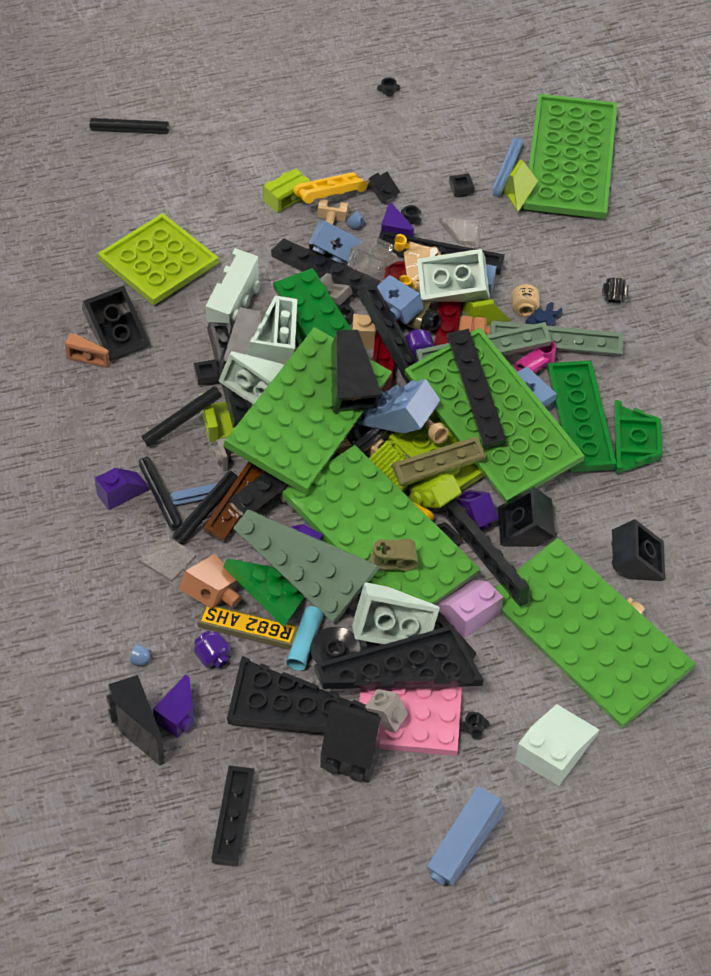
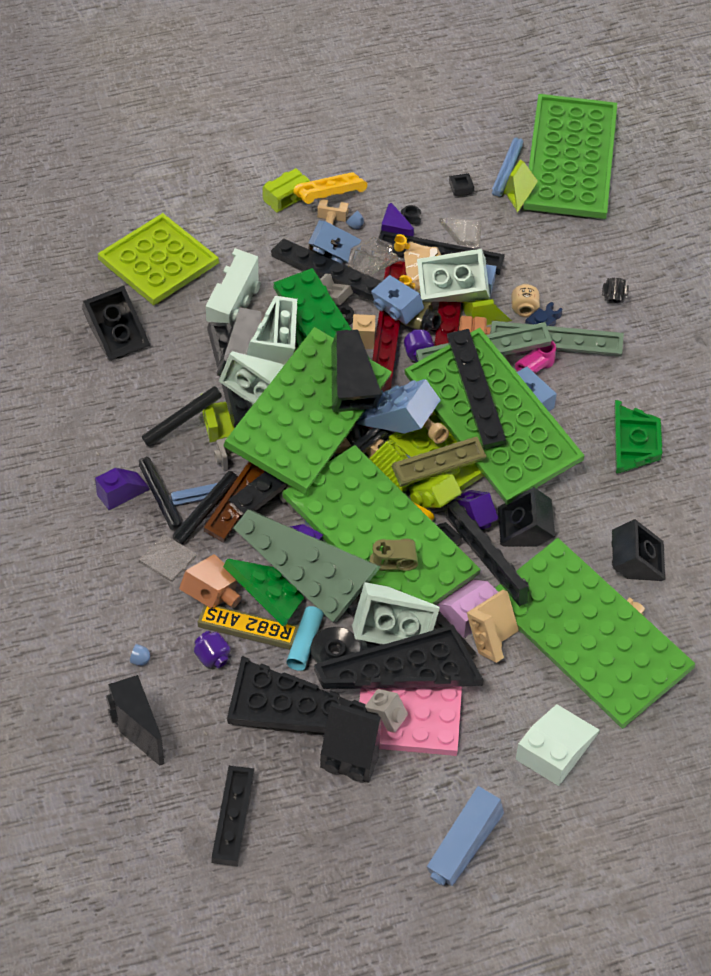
(86, 351): nougat slope -> none
(129, 125): black axle -> none
(176, 709): dark purple slope -> none
(206, 372): black plate -> none
(383, 186): black bracket -> none
(387, 328): black plate -> none
(388, 86): black plate -> none
(477, 719): black plate -> none
(492, 624): none -> tan bracket
(582, 413): green plate -> none

